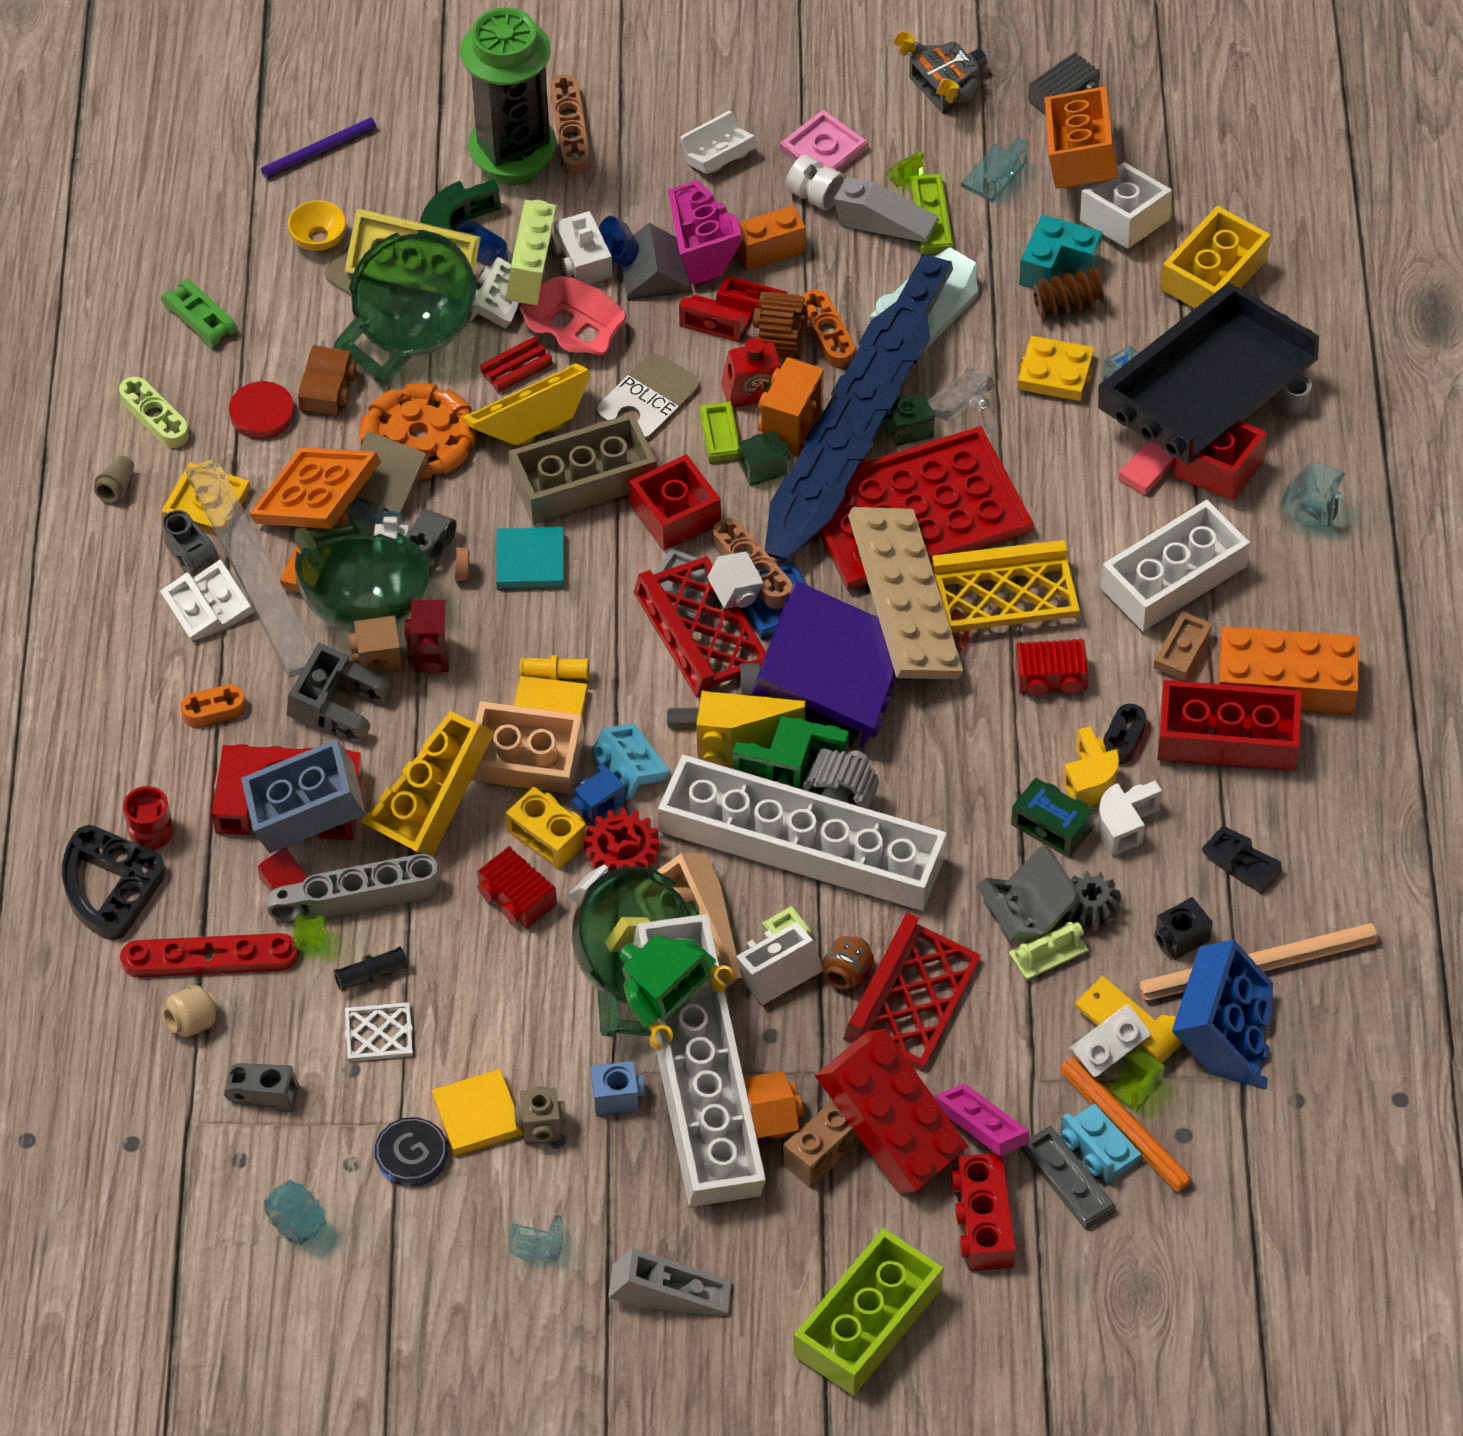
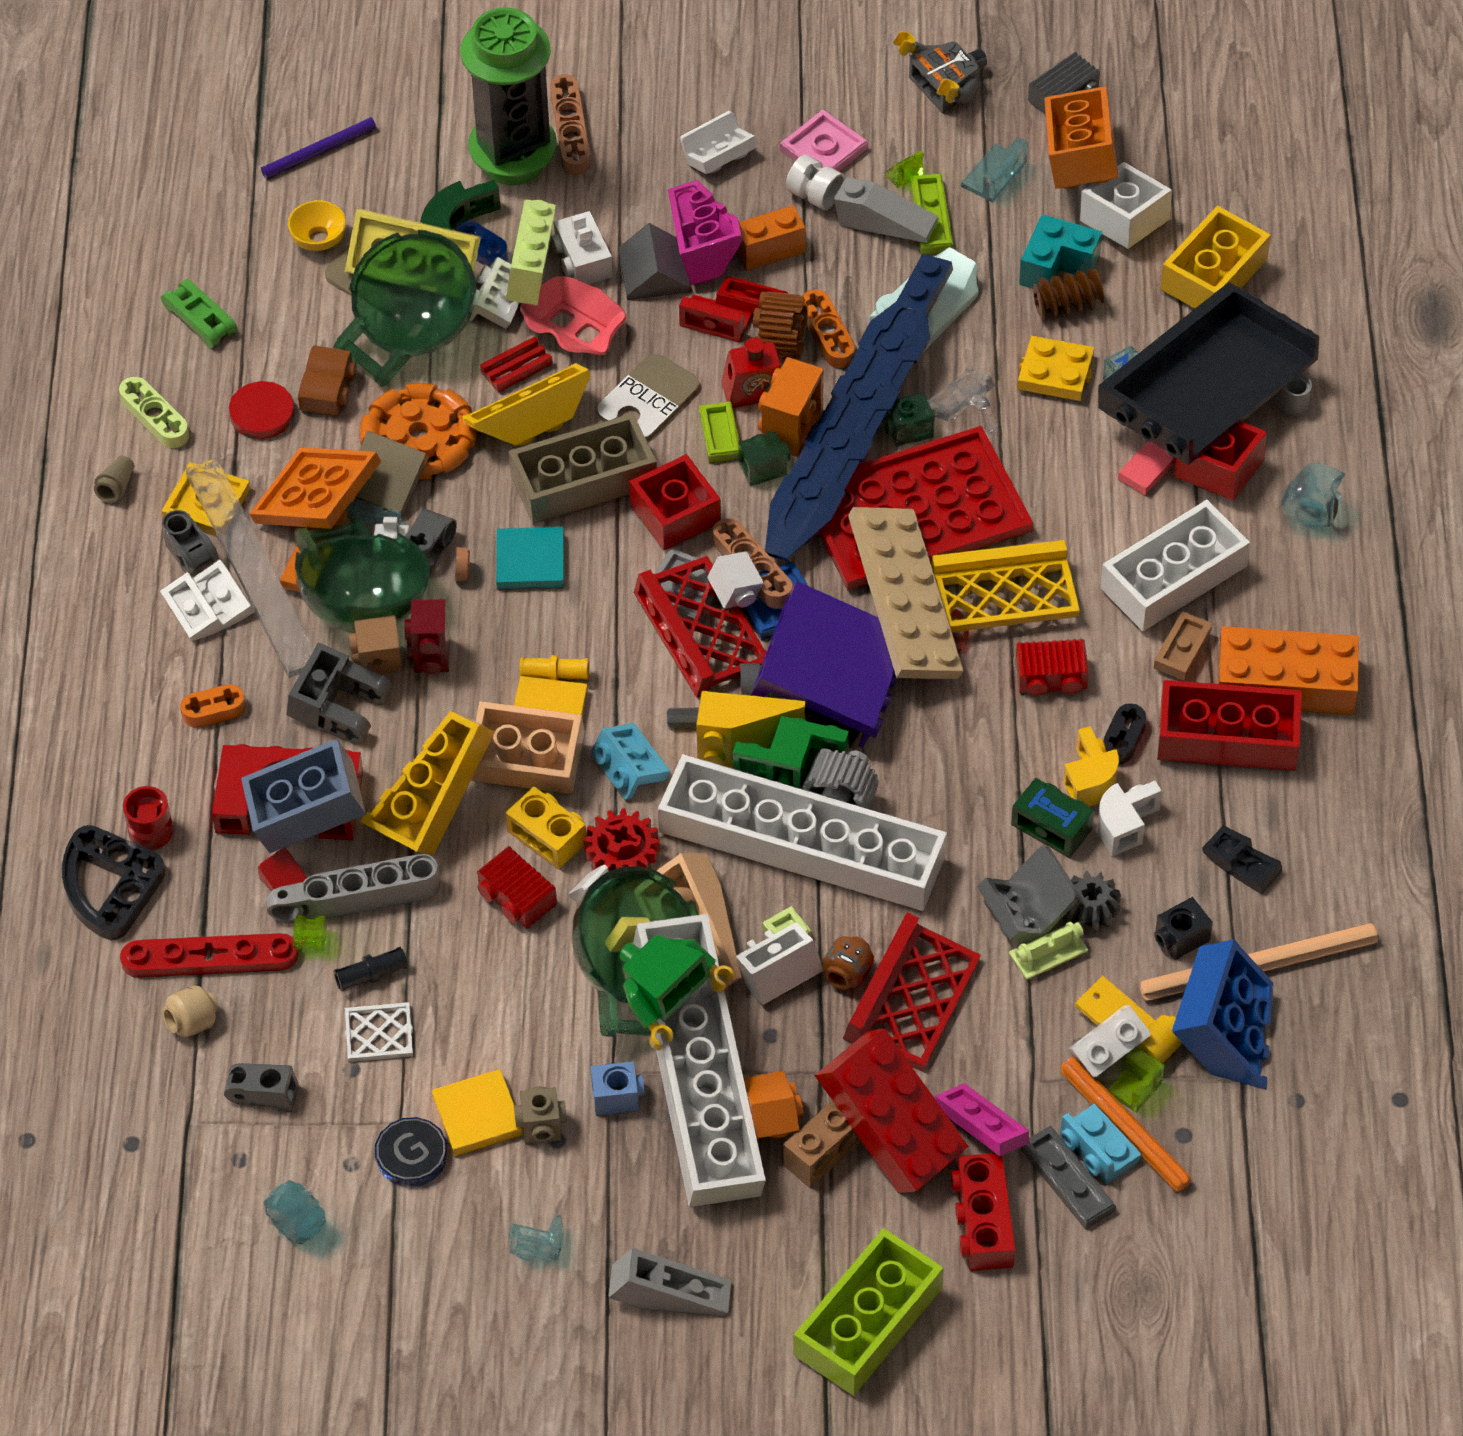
(598, 795): blue brick -> none
(619, 240): clear blue beam -> none

